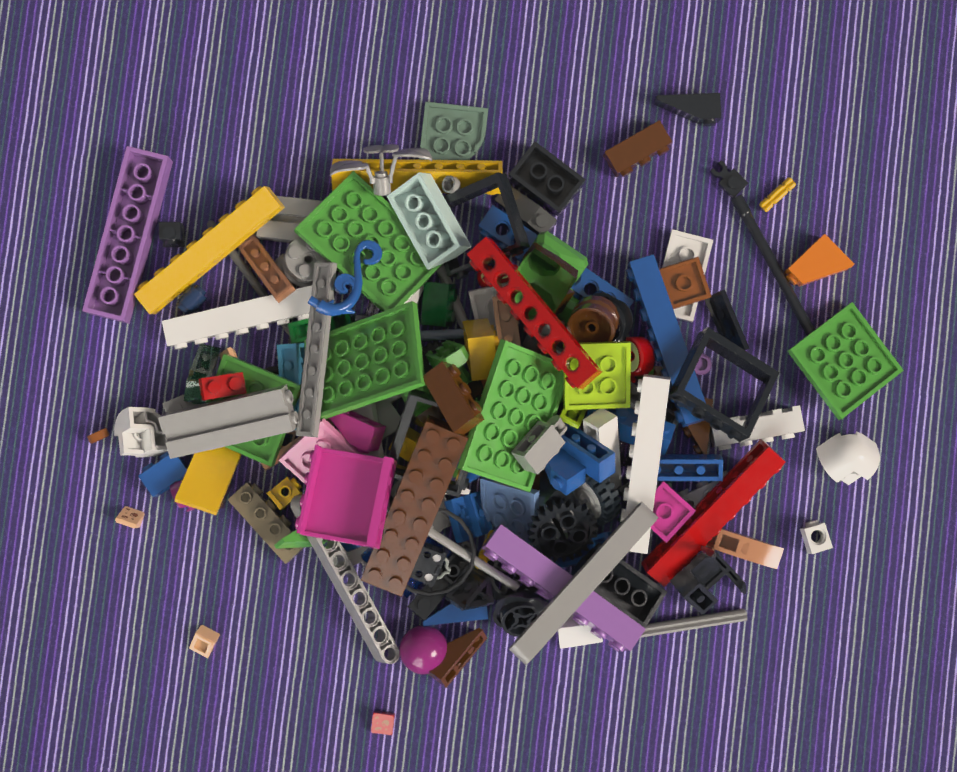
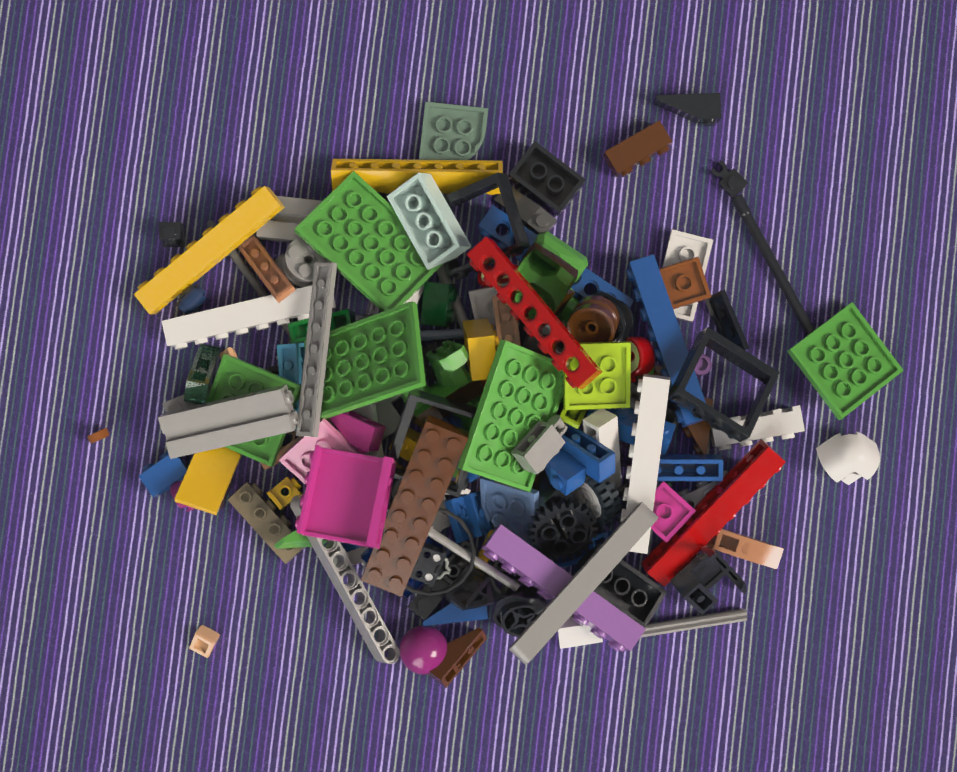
(127, 235): medium lavender brick -> none
(130, 517): light nougat slope -> none
(140, 432): white brick -> none
(222, 386): red plate -> none
(355, 282): blue plant -> none
(381, 180): light grey plant -> none
(382, 722): slope -> none
(450, 184): light grey hinge -> none
(453, 397): reddish brown brick -> none
(777, 194): yellow axle -> none
(818, 262): orange slope -> none
(822, 544): white brick -> none

